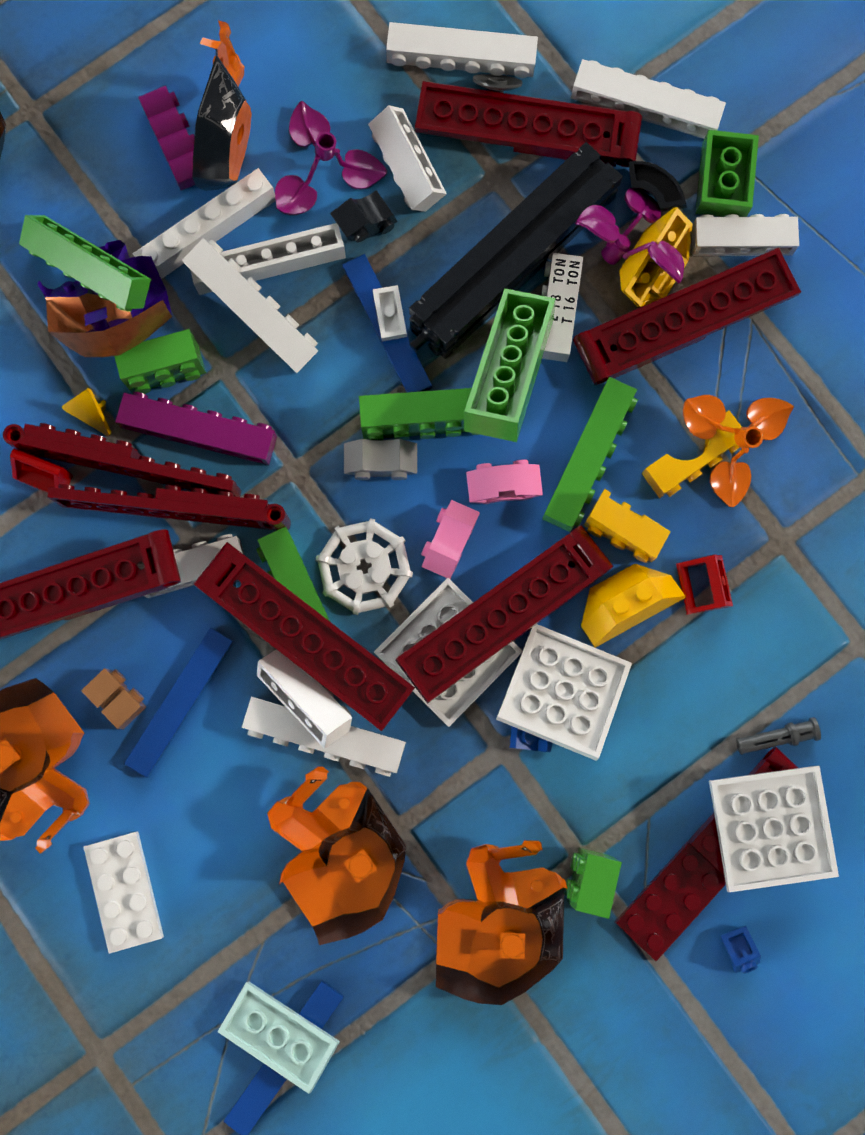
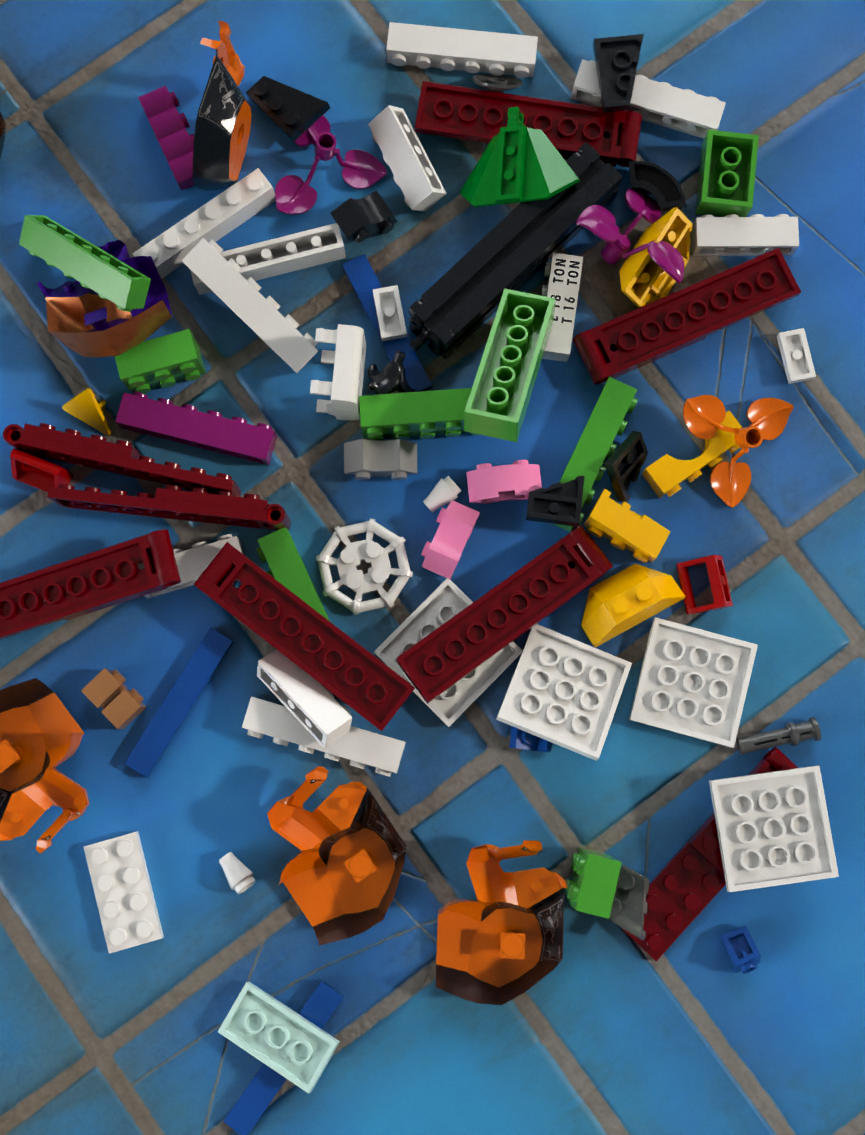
(237, 874): none -> white cone
(286, 106): none -> black wing
(347, 372): none -> white piece
(391, 377): none -> black piece
(442, 494): none -> white cone
(517, 167): none -> green panel
(557, 504): none -> black wing
(616, 69): none -> black wing
(625, 464): none -> black wing
(630, 902): none -> dark grey wing
(693, 682): none -> white plate
(796, 356): none -> white plate

